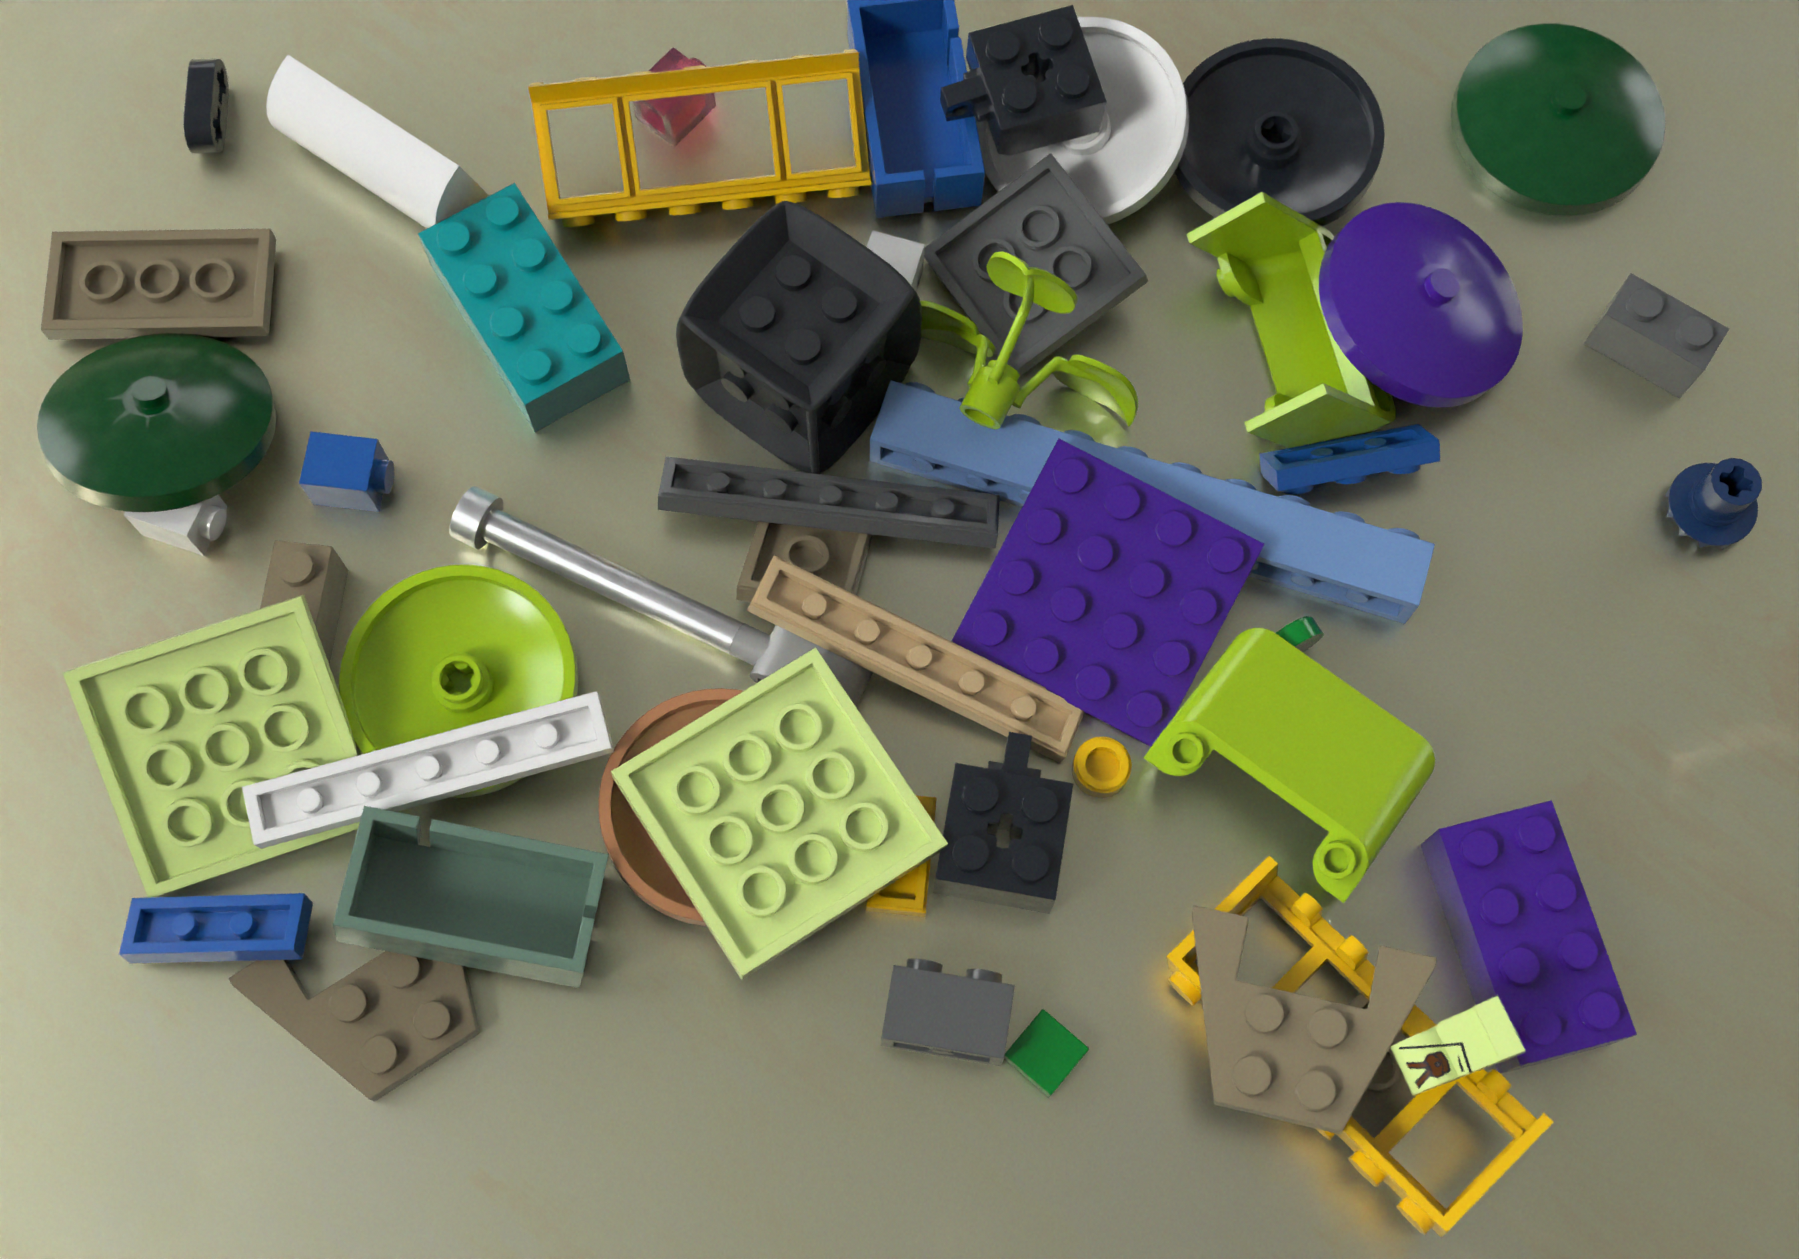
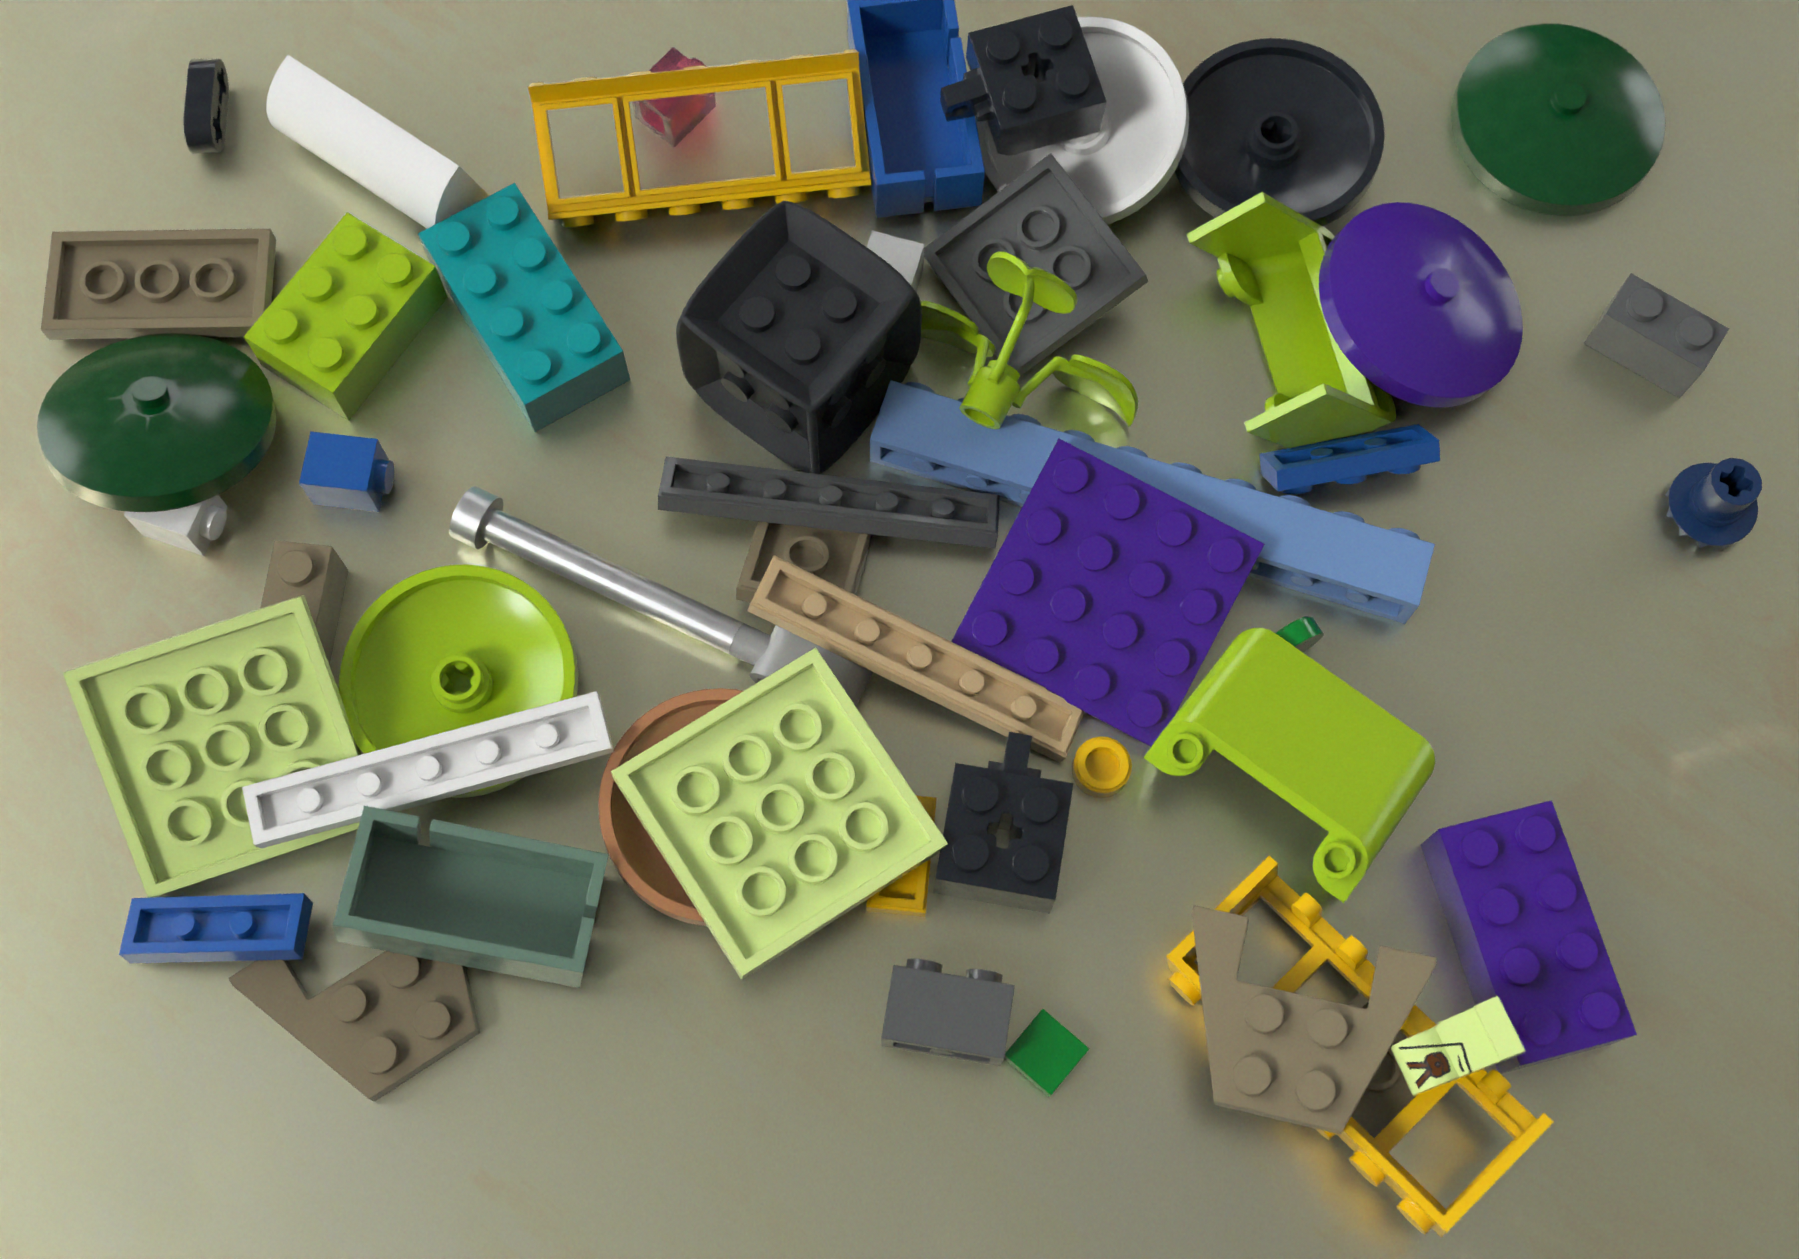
(347, 316): none -> lime brick

